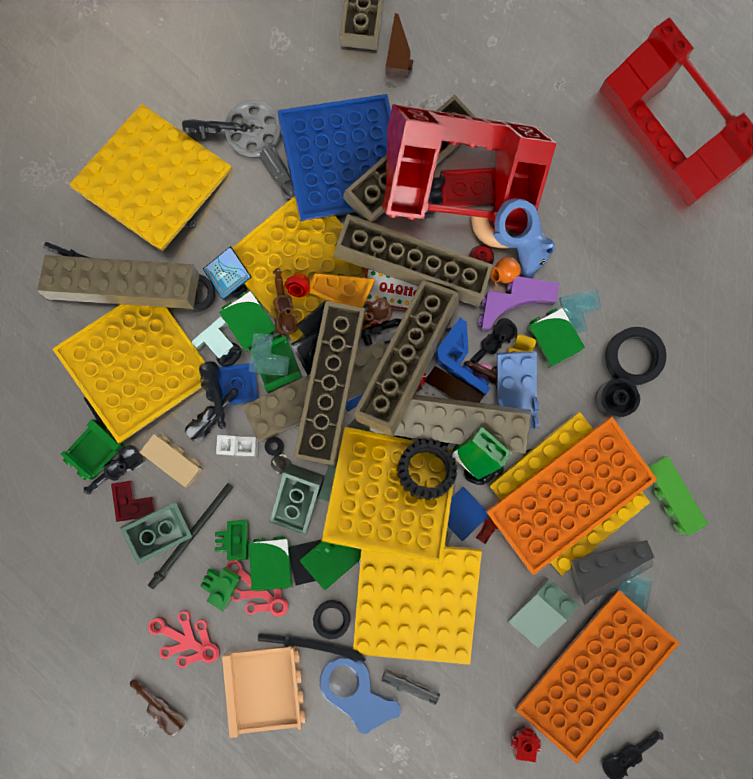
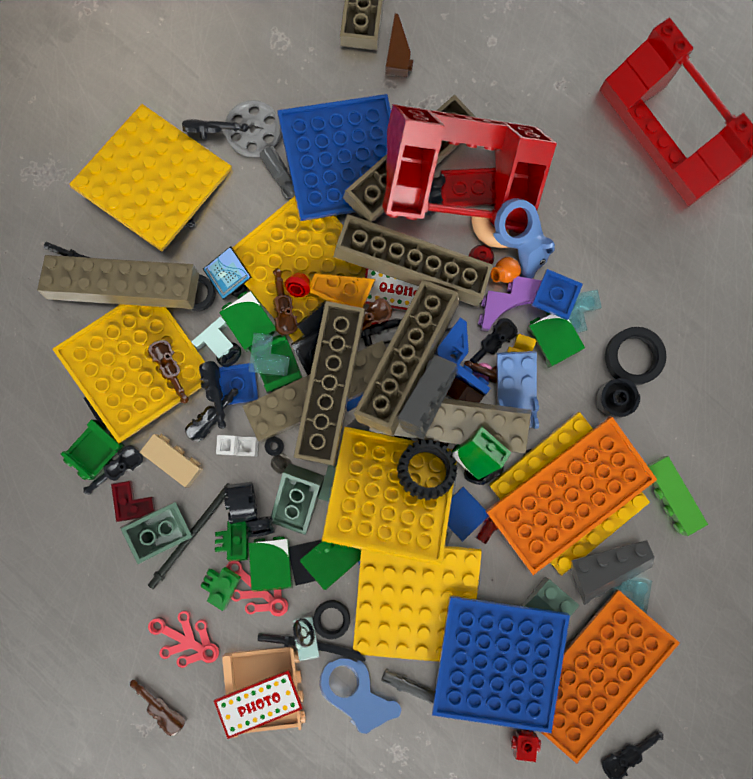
(162, 354): none -> reddish brown piece
(240, 502): none -> black brick
(258, 704): none -> tile
(260, 527): none -> black wheel
(305, 638): none -> piece
(427, 397): none -> dark grey wedge
(500, 664): none -> blue plate
(557, 294): none -> blue plate

